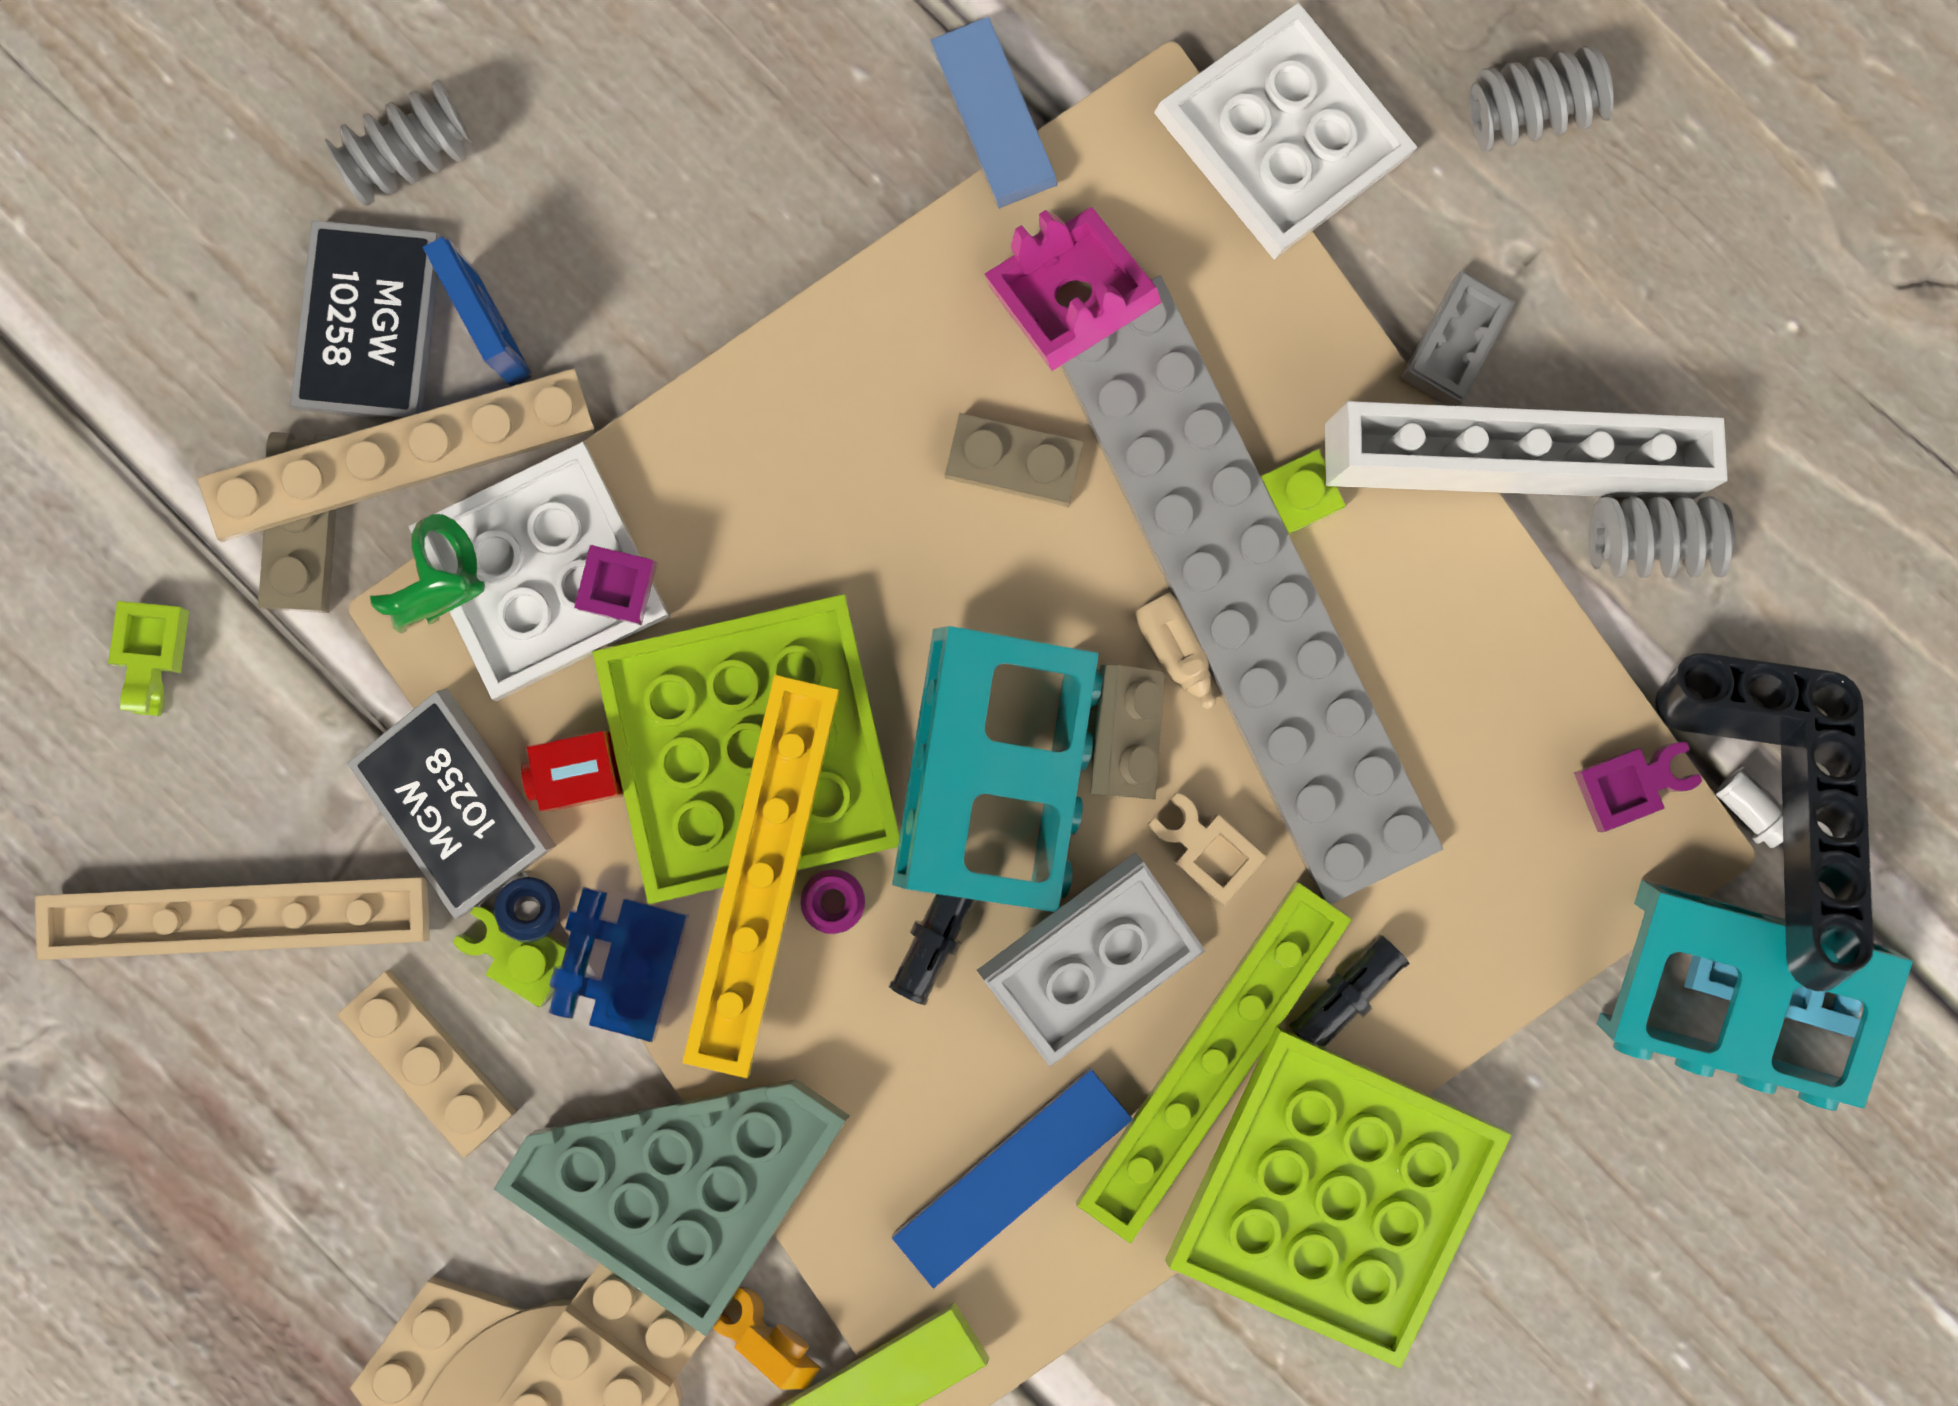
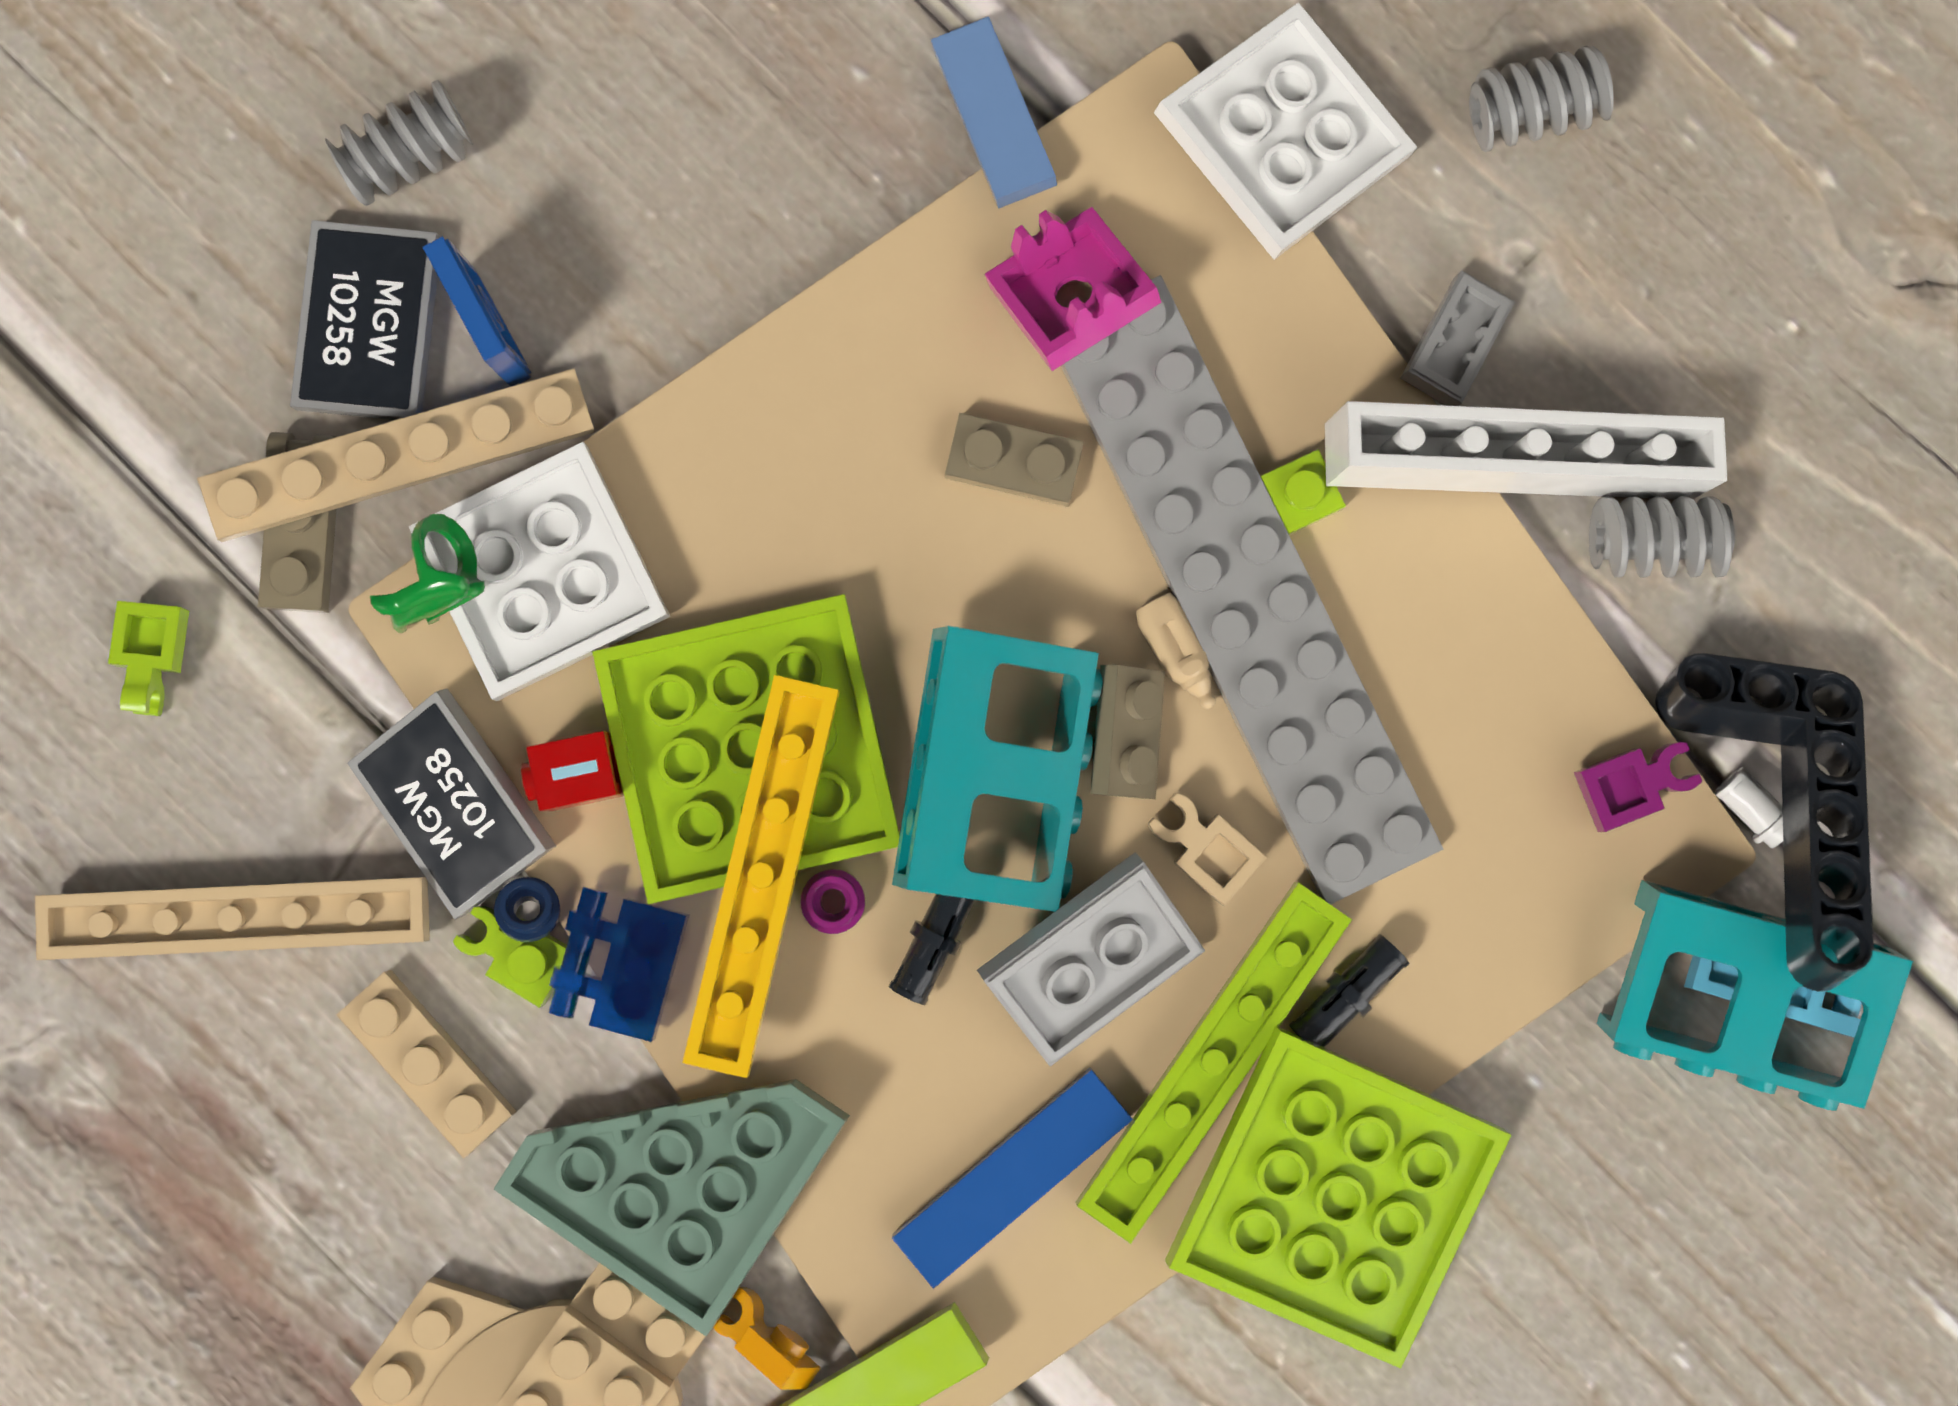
(615, 585): magenta plate -> none

